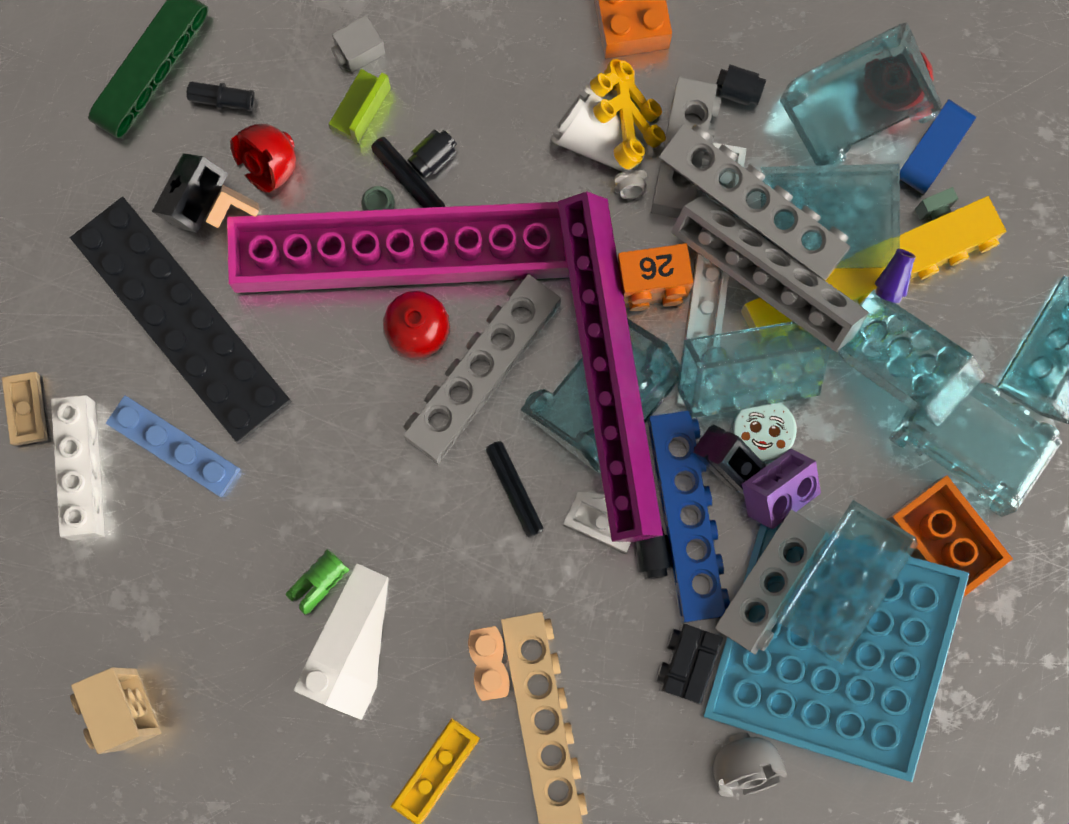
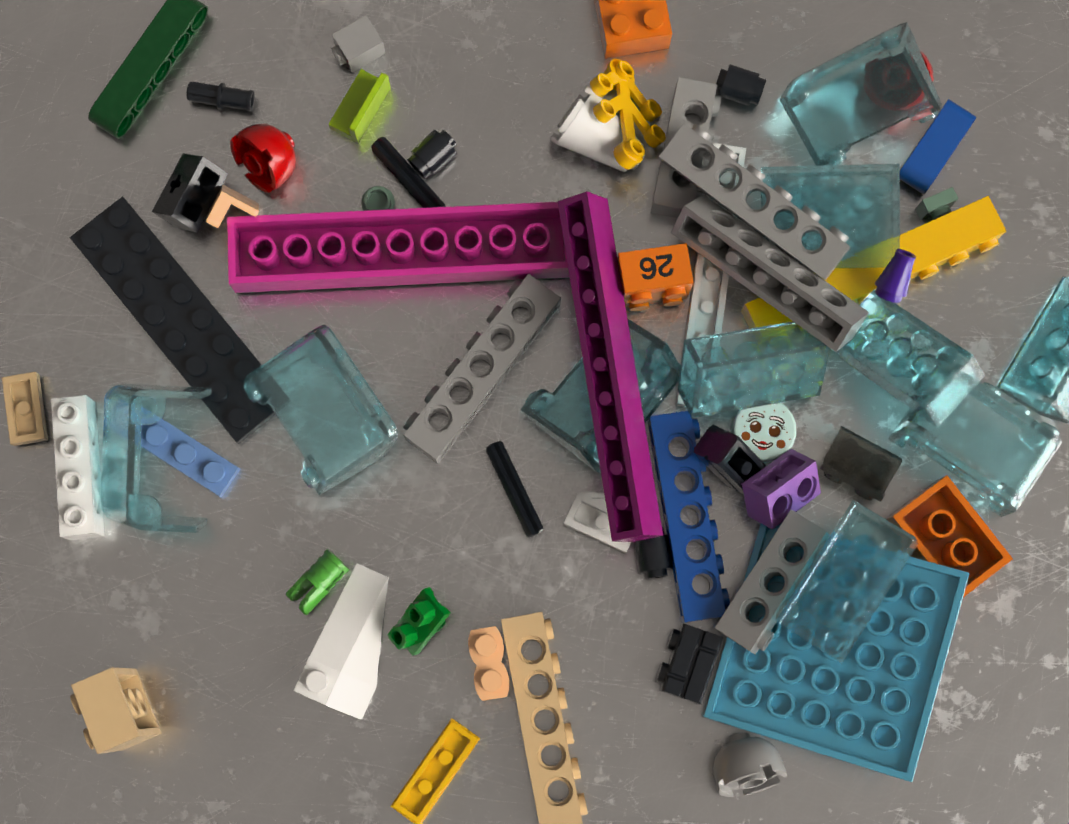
(124, 413): none -> clear light blue windscreen
(324, 408): none -> clear light blue windscreen
(416, 325): red cylinder -> none
(419, 623): none -> green hips
(631, 183): white plate -> none
(859, 464): none -> clear smoke bracket

